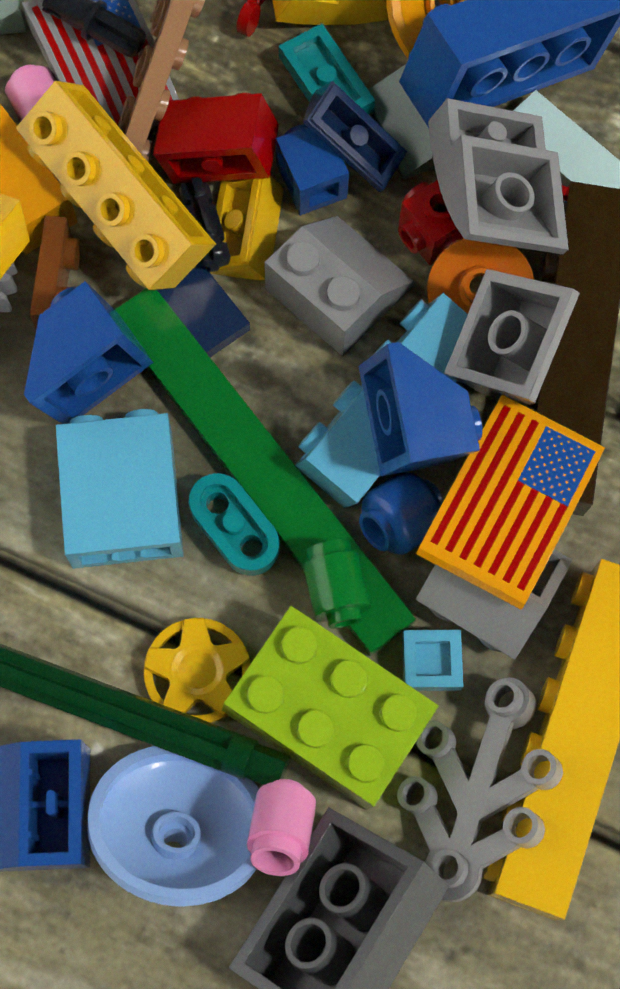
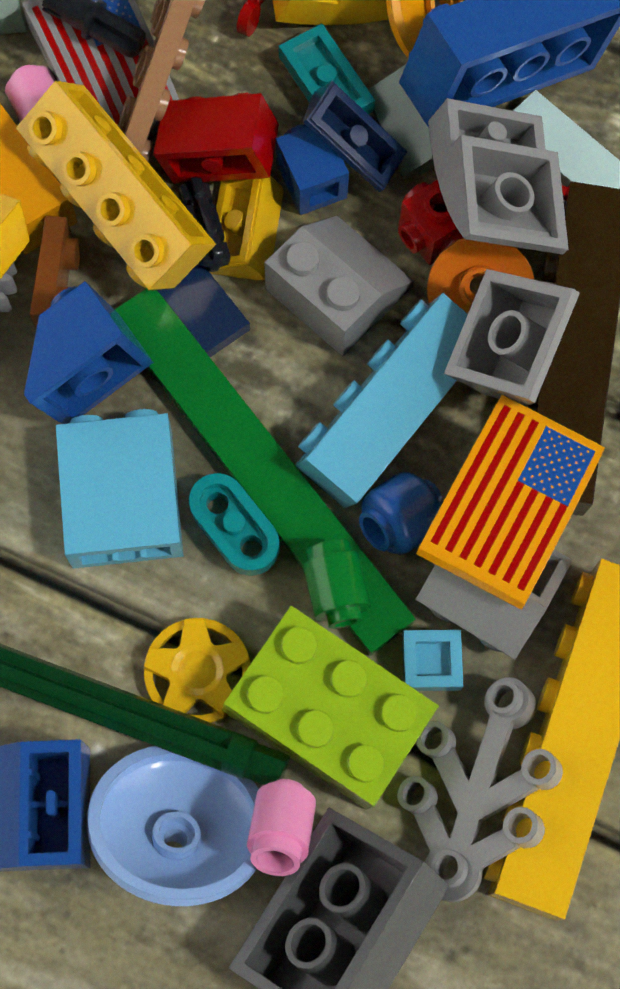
(416, 412): blue slope -> none

